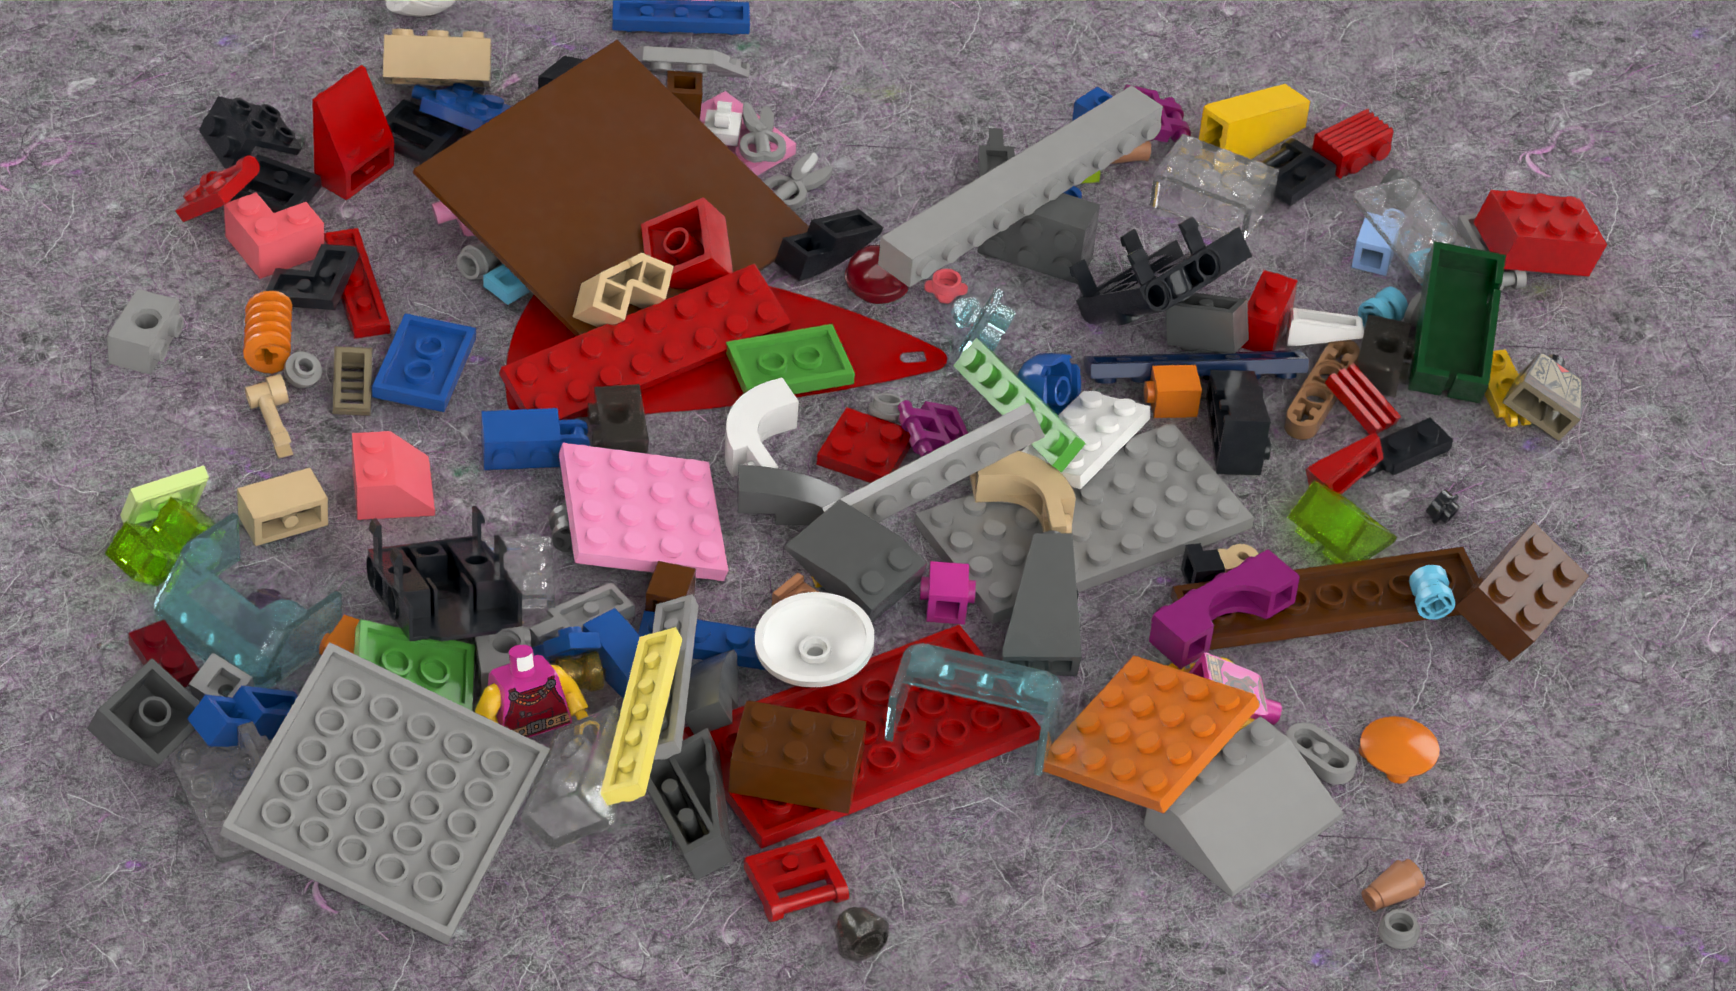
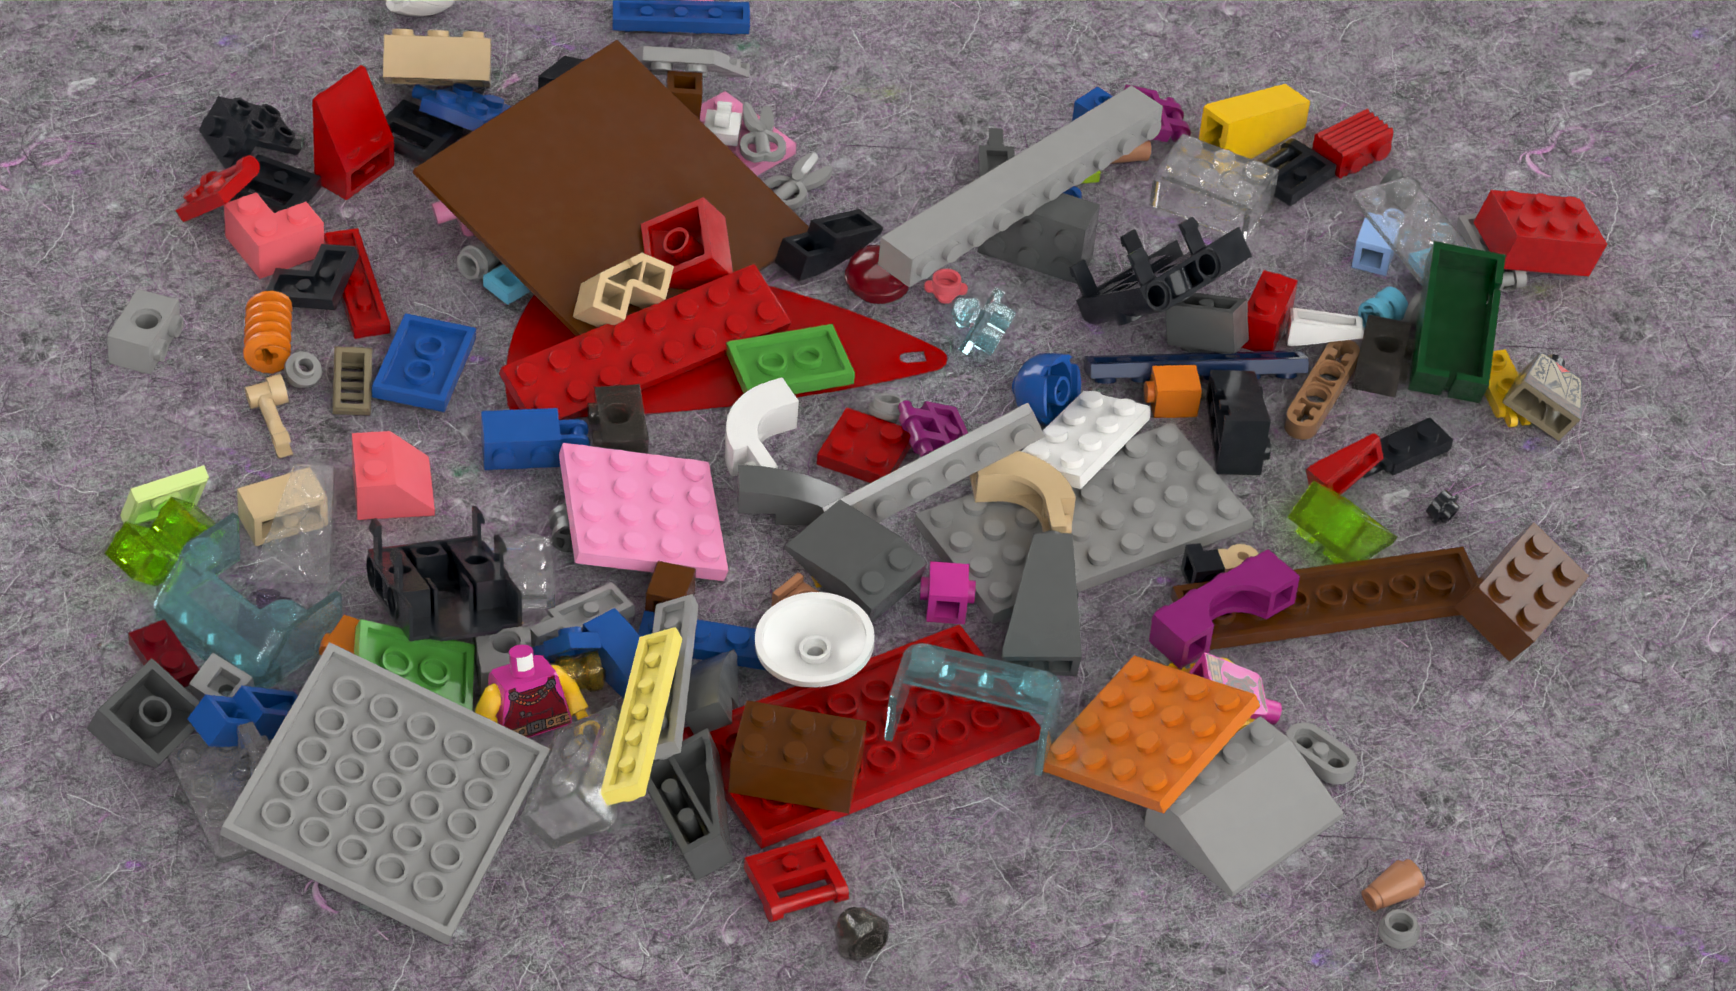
(301, 531): none -> clear wing
(1007, 392): bright green plate -> none
(1366, 399): red tile -> none
(1399, 747): orange dish -> none
(1432, 592): medium azure wheel -> none

